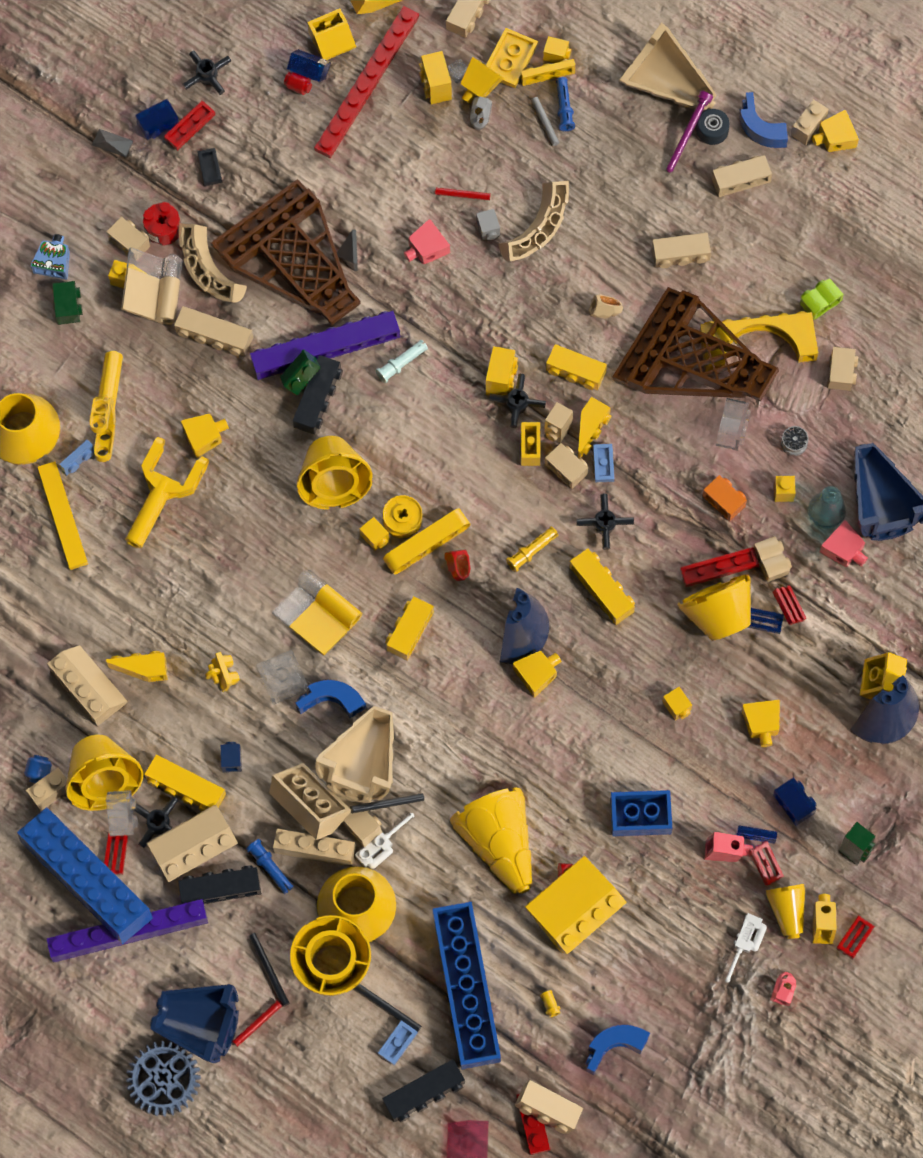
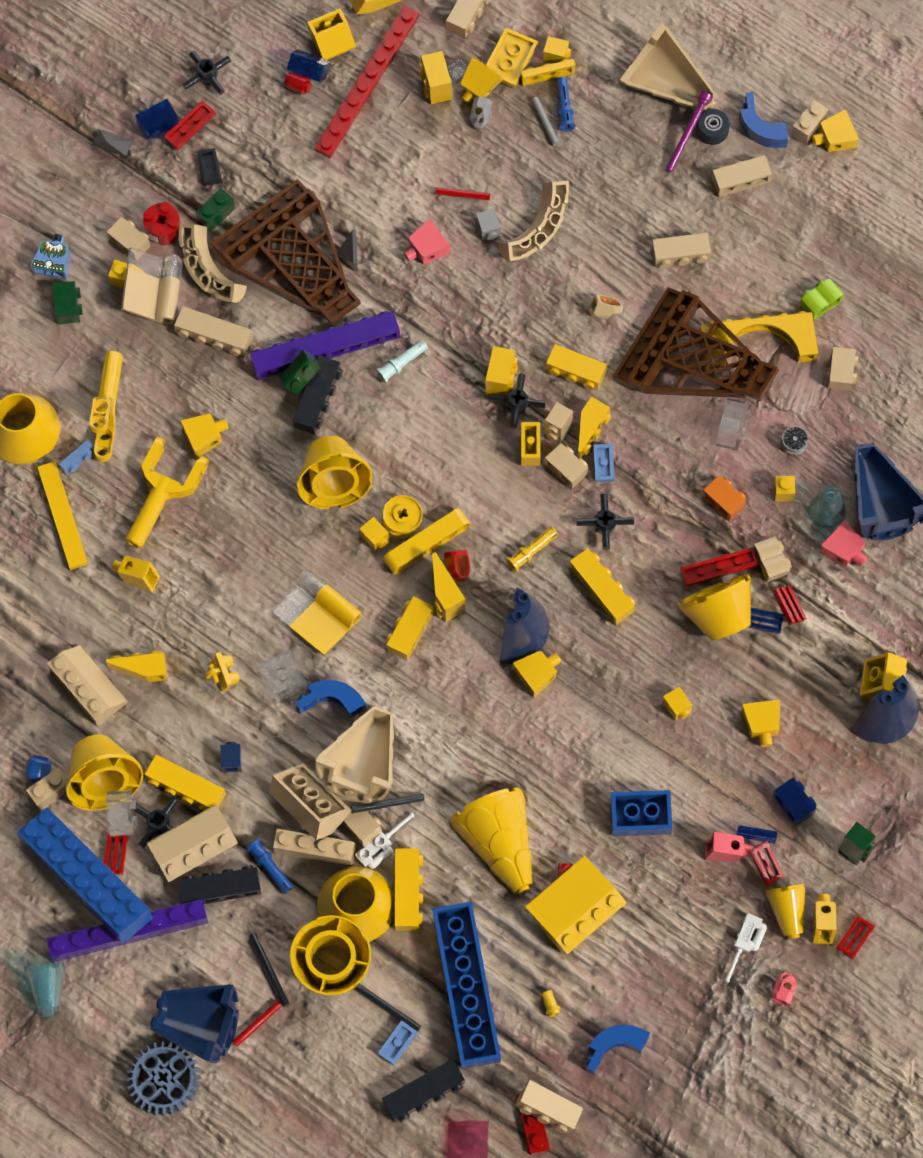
(46, 986): none -> clear light blue cone
(137, 573): none -> yellow torso
(215, 210): none -> dark green brick
(407, 889): none -> yellow brick
(448, 597): none -> yellow slope

